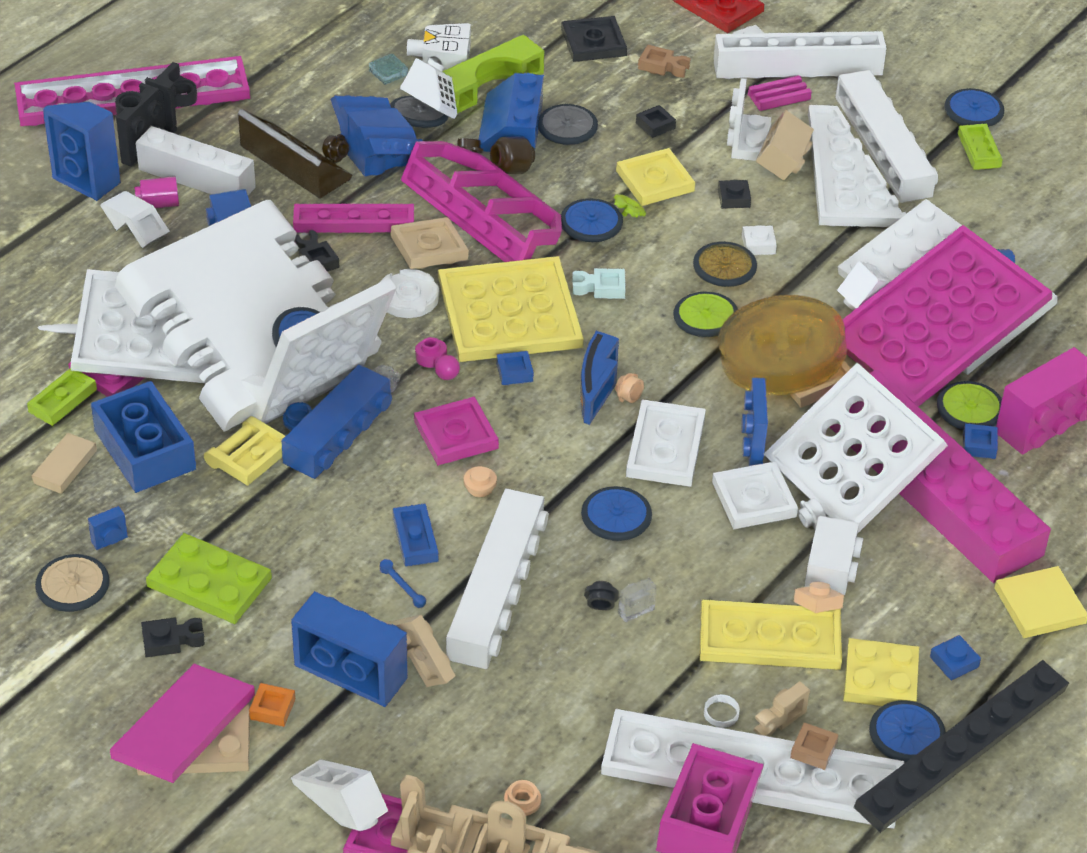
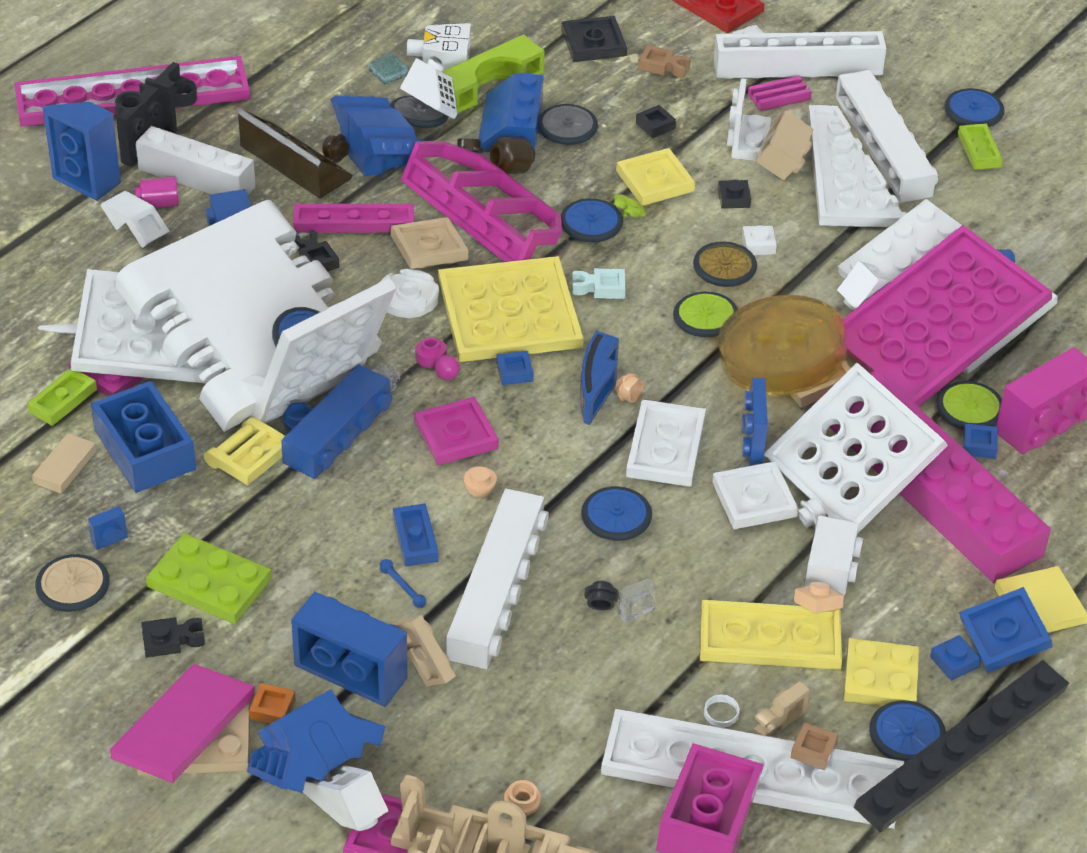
(311, 743): none -> blue slope
(1005, 629): none -> blue plate

